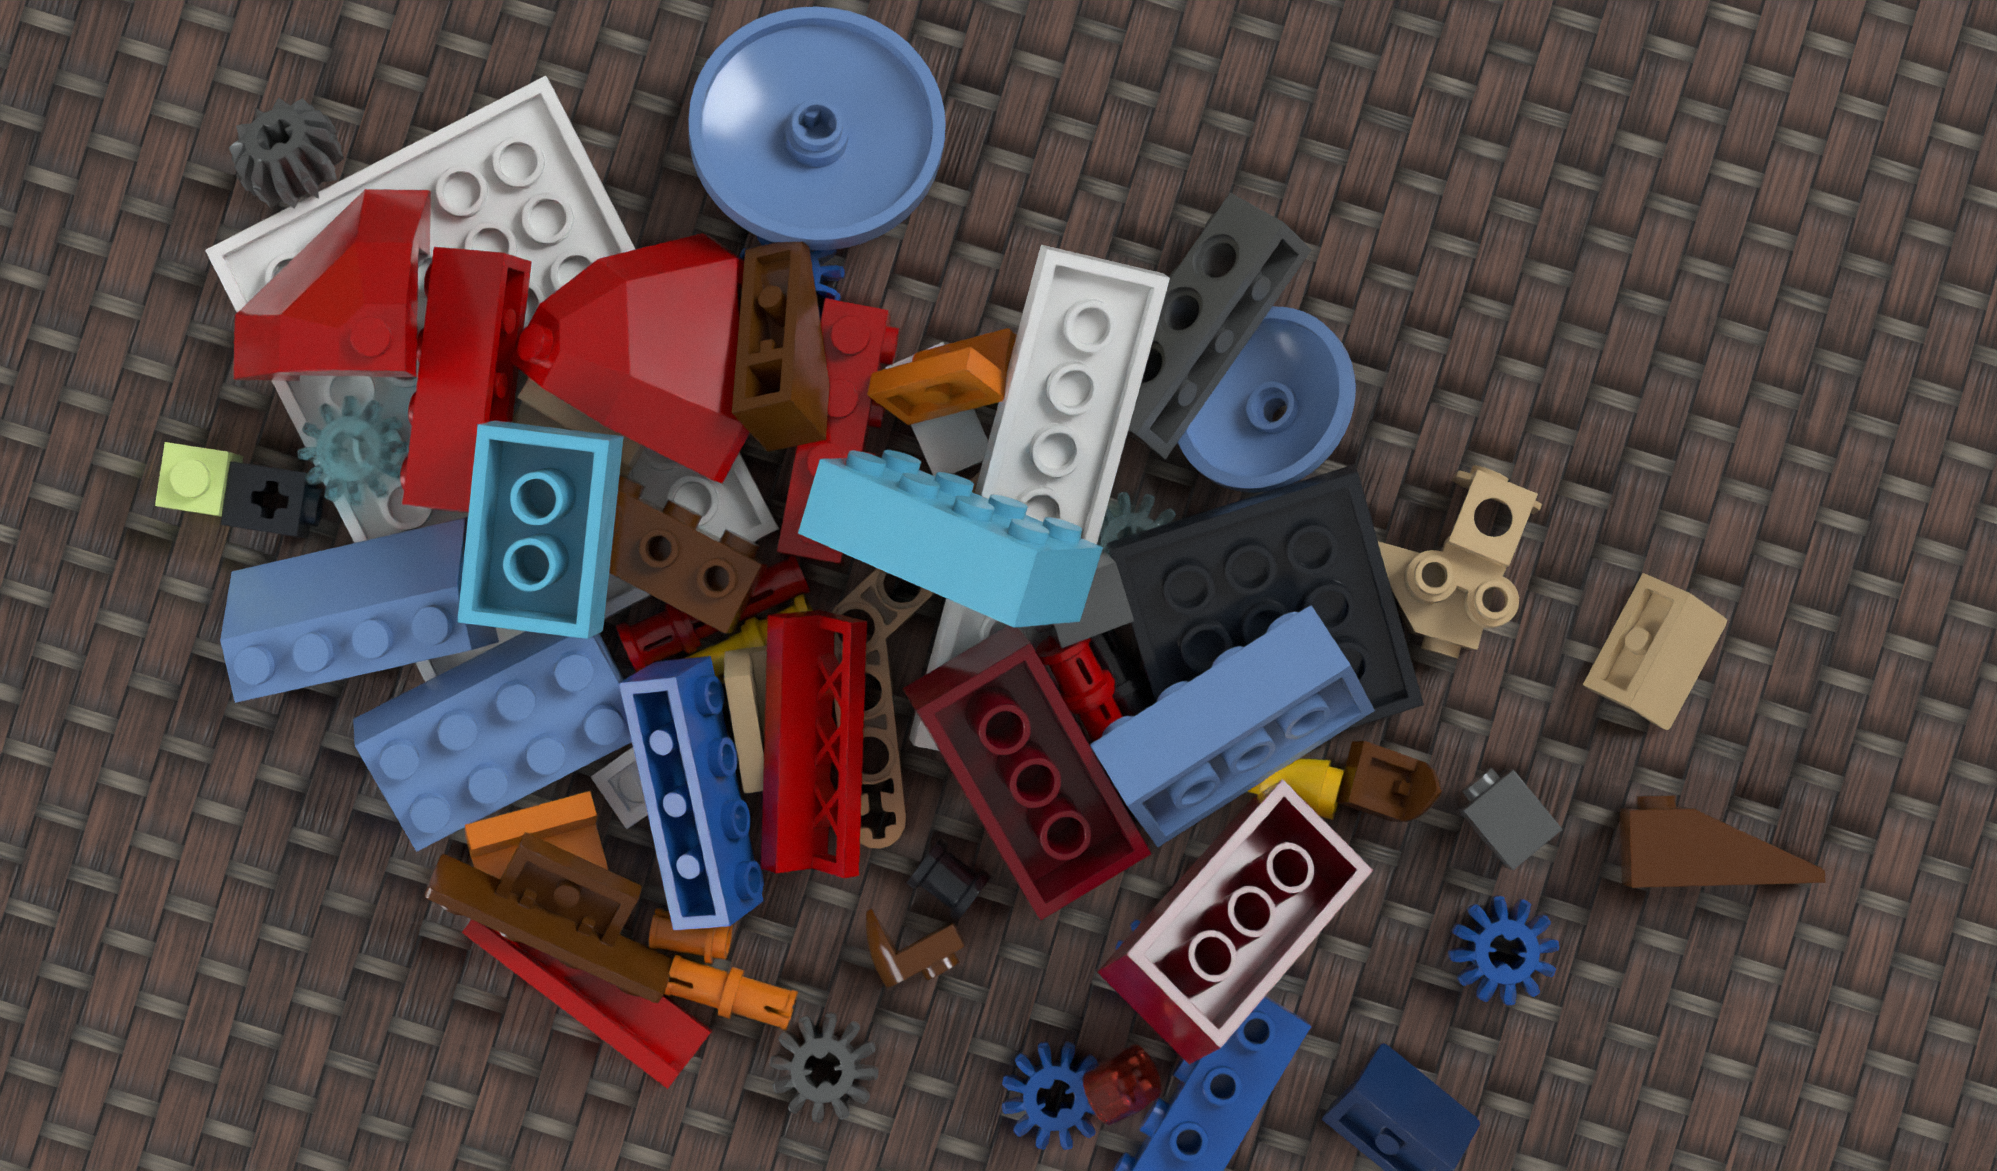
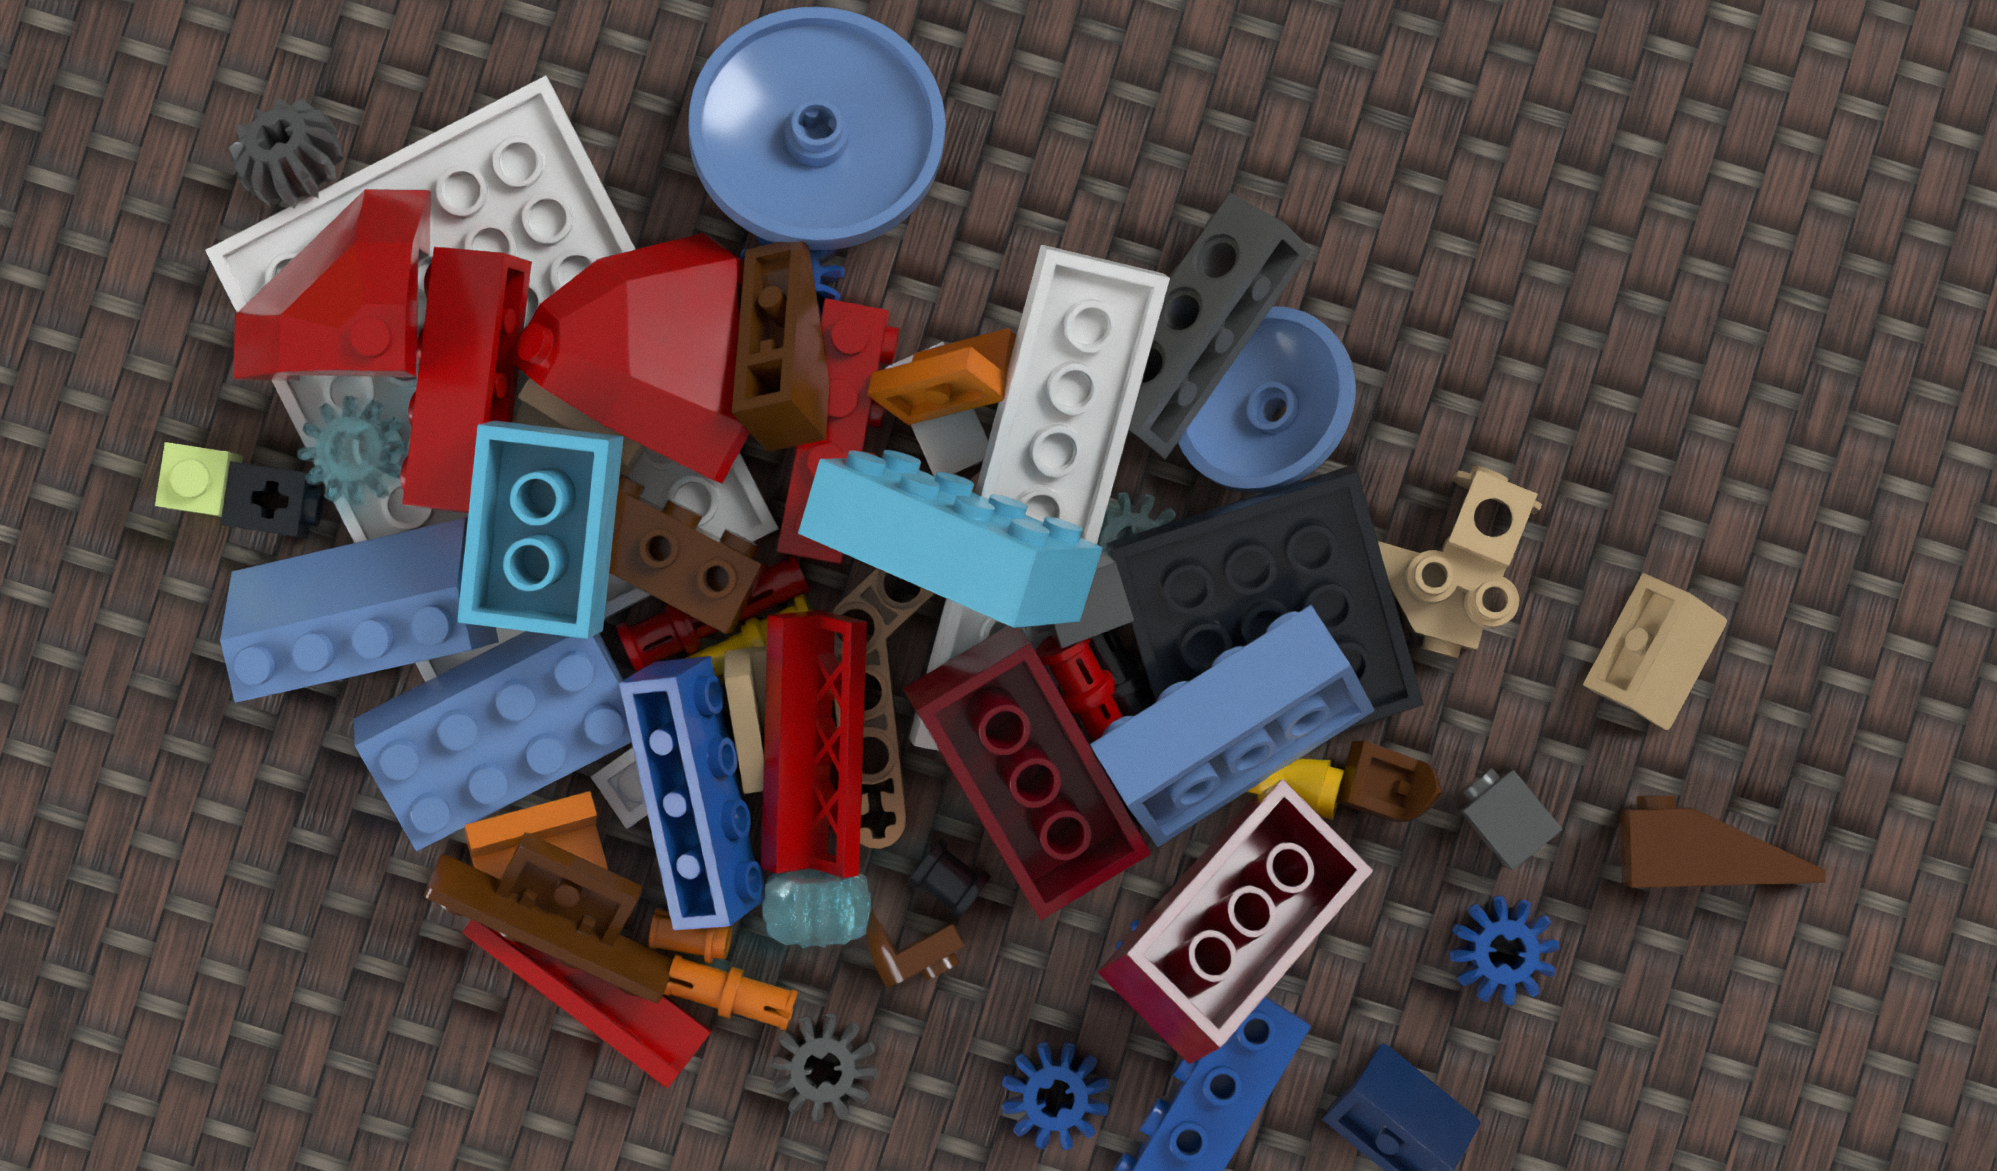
(815, 908): none -> clear light blue gear
(1122, 1084): clear red beam -> none

